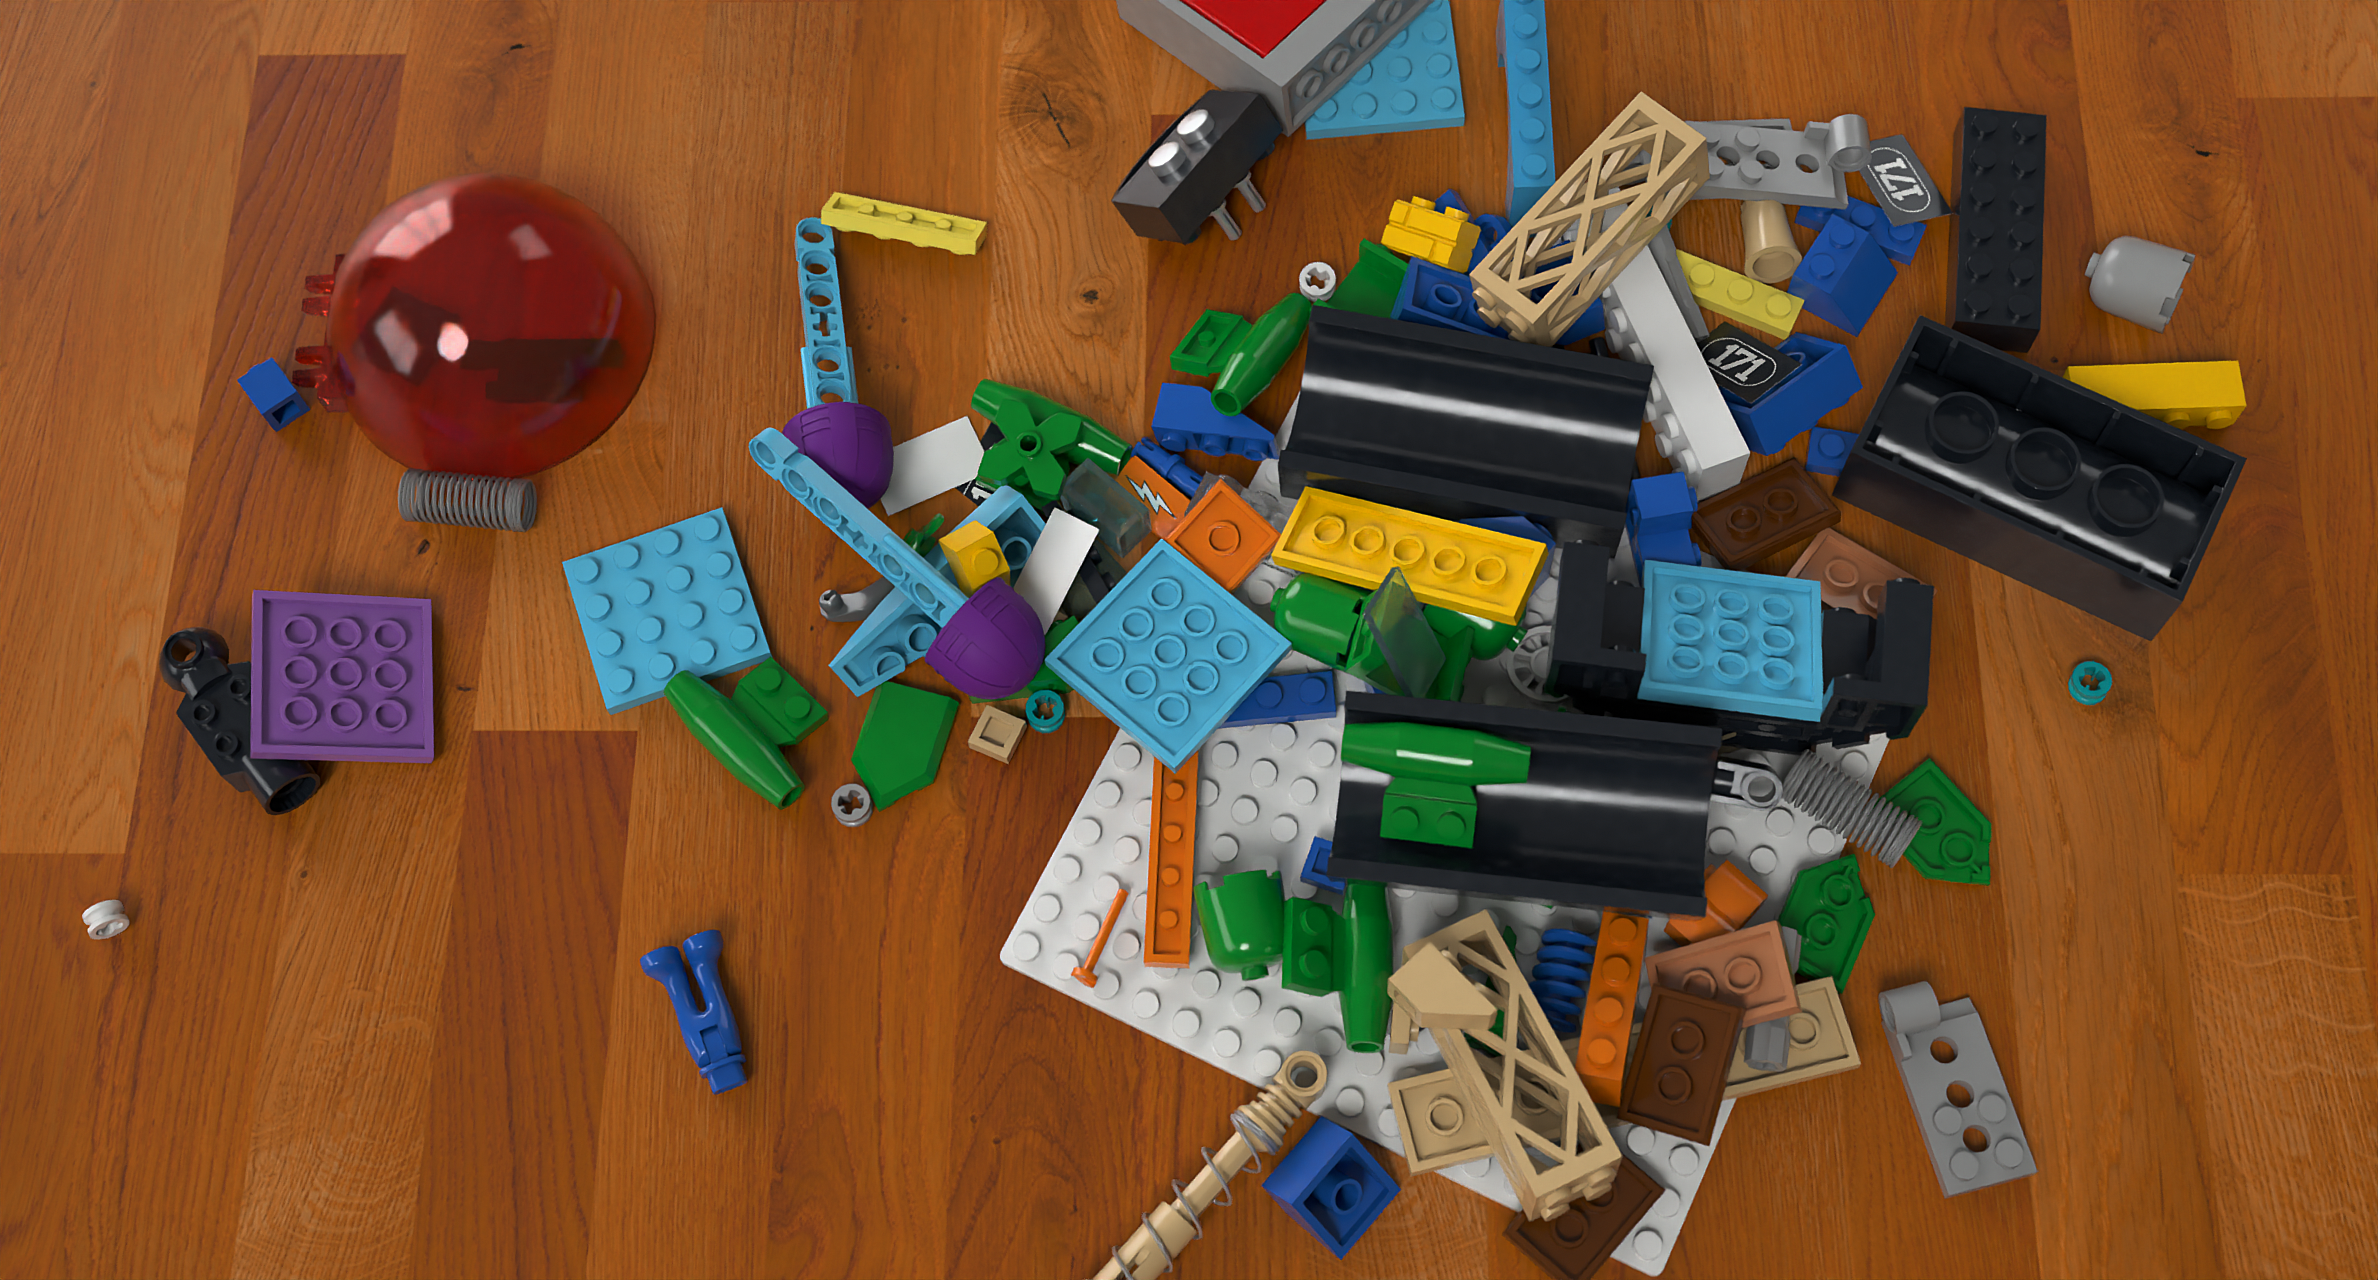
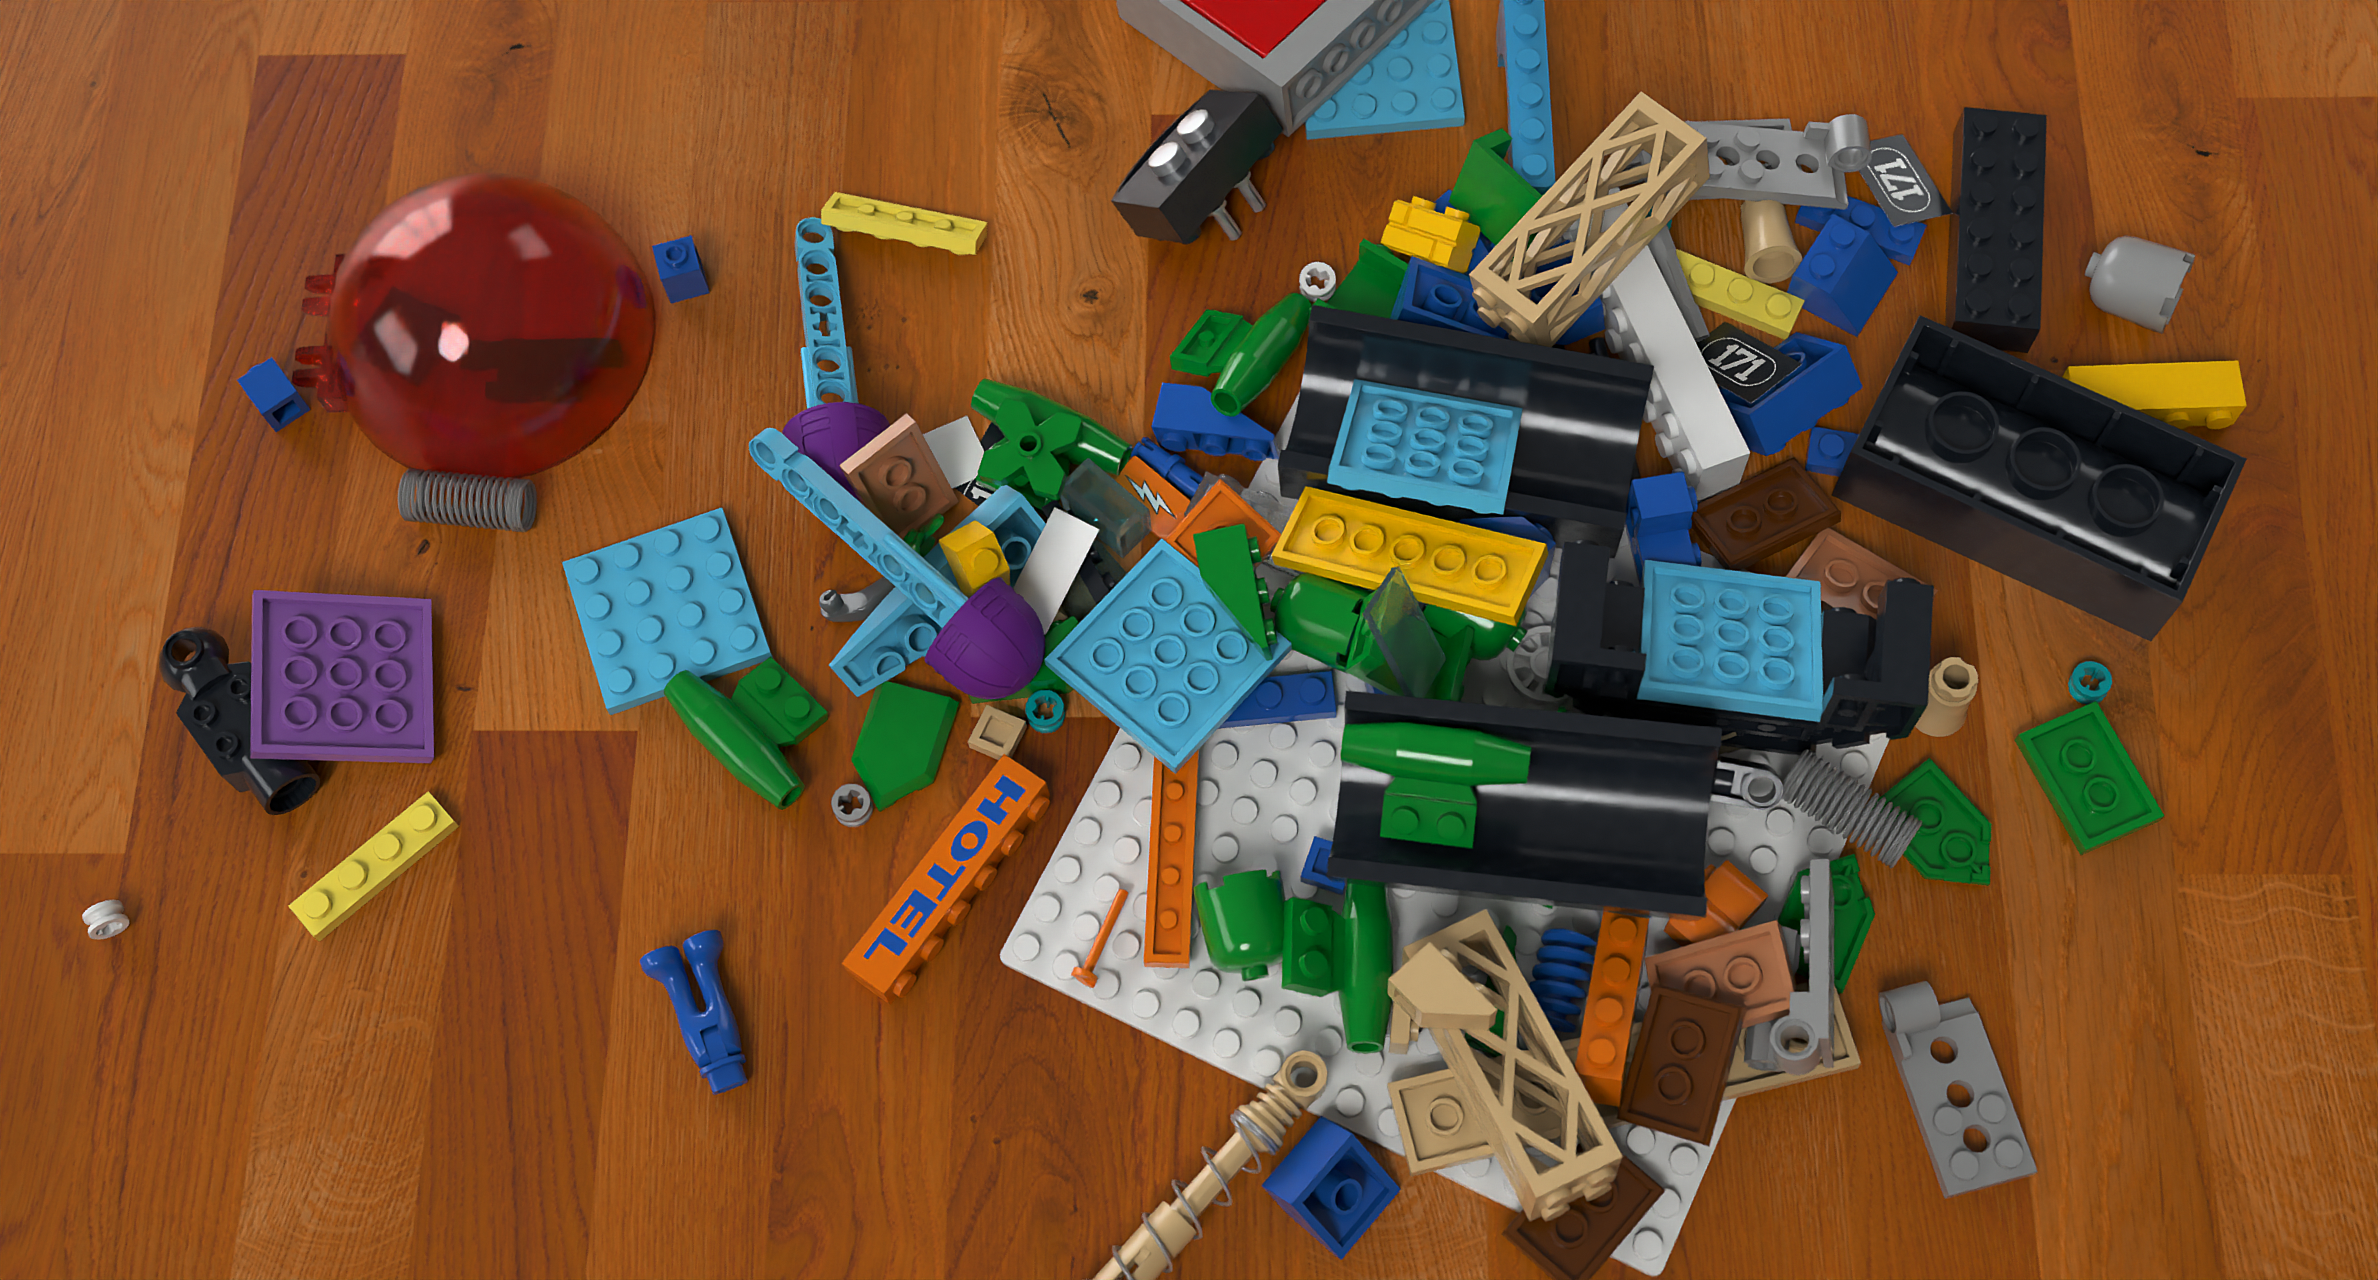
(373, 866): none -> light yellow plate
(680, 269): none -> blue brick
(899, 478): none -> nougat plate
(947, 880): none -> orange brick
(1229, 574): none -> green slope
(1426, 447): none -> medium azure plate
(1492, 189): none -> green panel
(1812, 1011): none -> light grey hinge
(1949, 695): none -> tan plant
(2089, 778): none -> green plate

